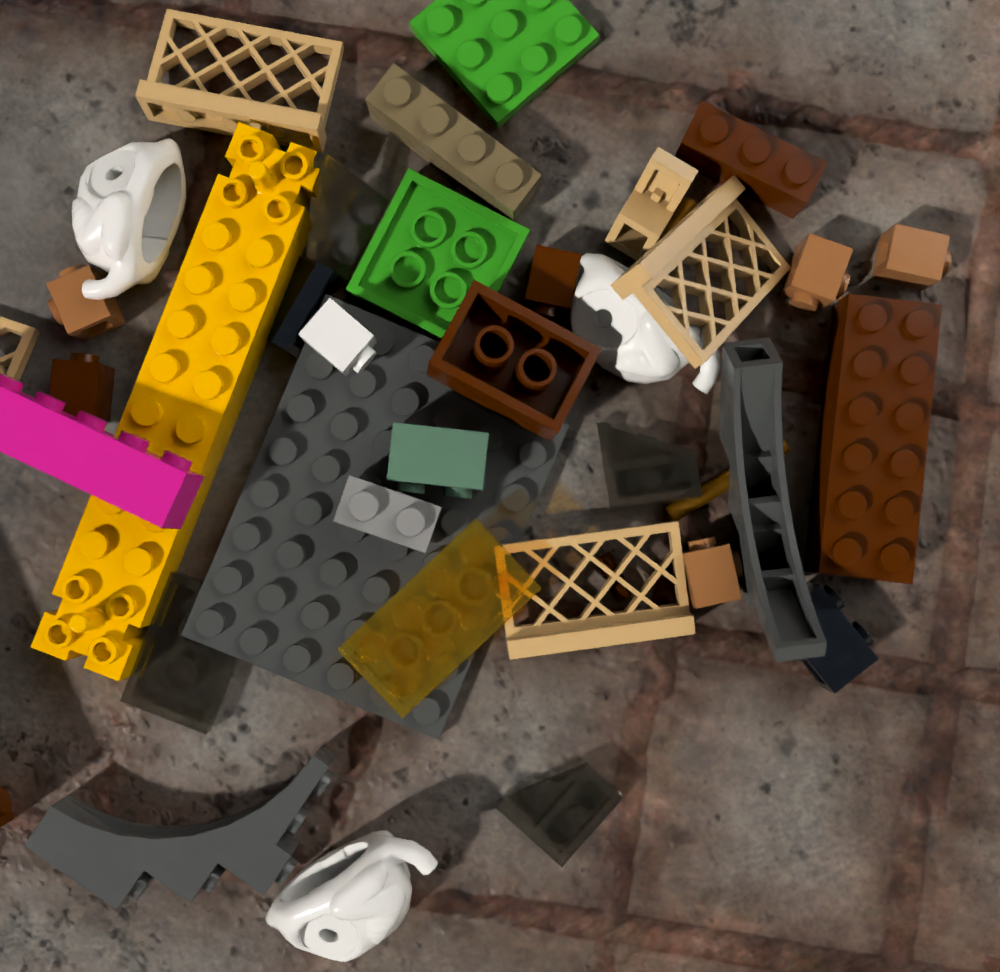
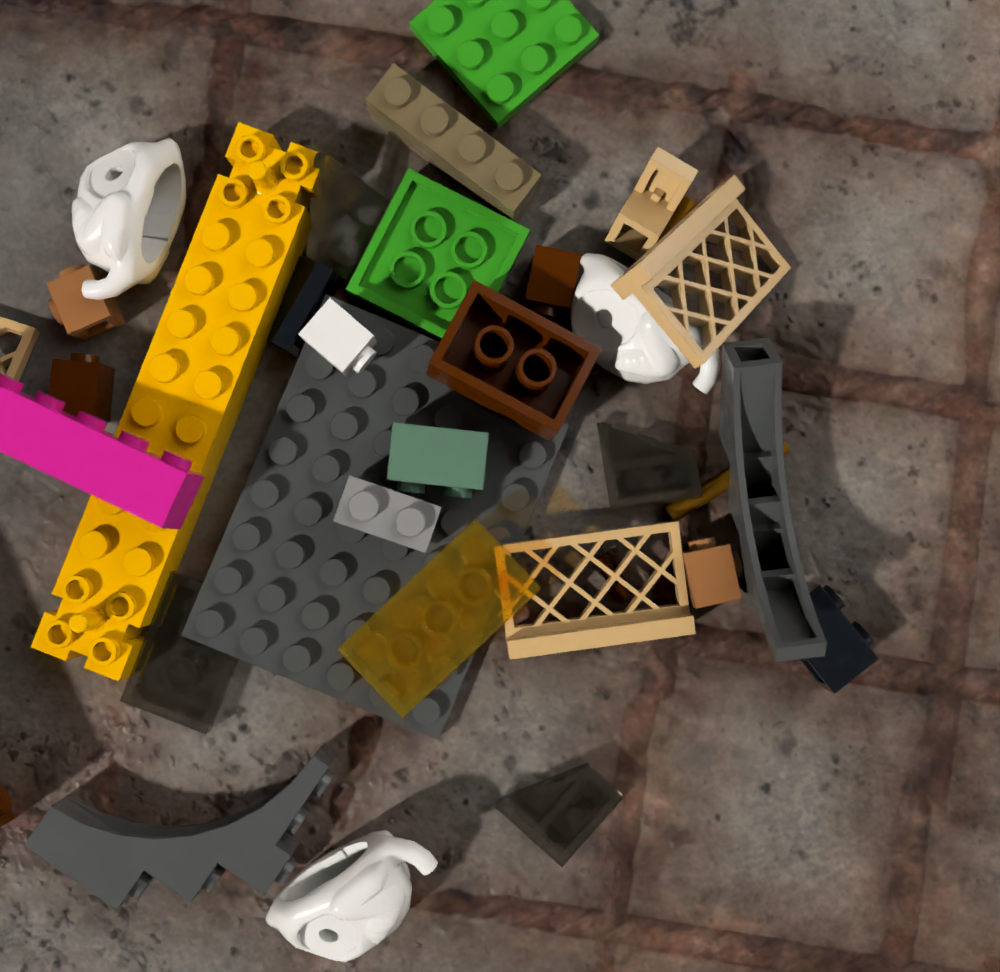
(221, 112): tan fence -> none
(765, 165): reddish brown brick -> none
(817, 273): medium nougat brick -> none
(873, 438): reddish brown brick -> none
(911, 257): medium nougat brick -> none

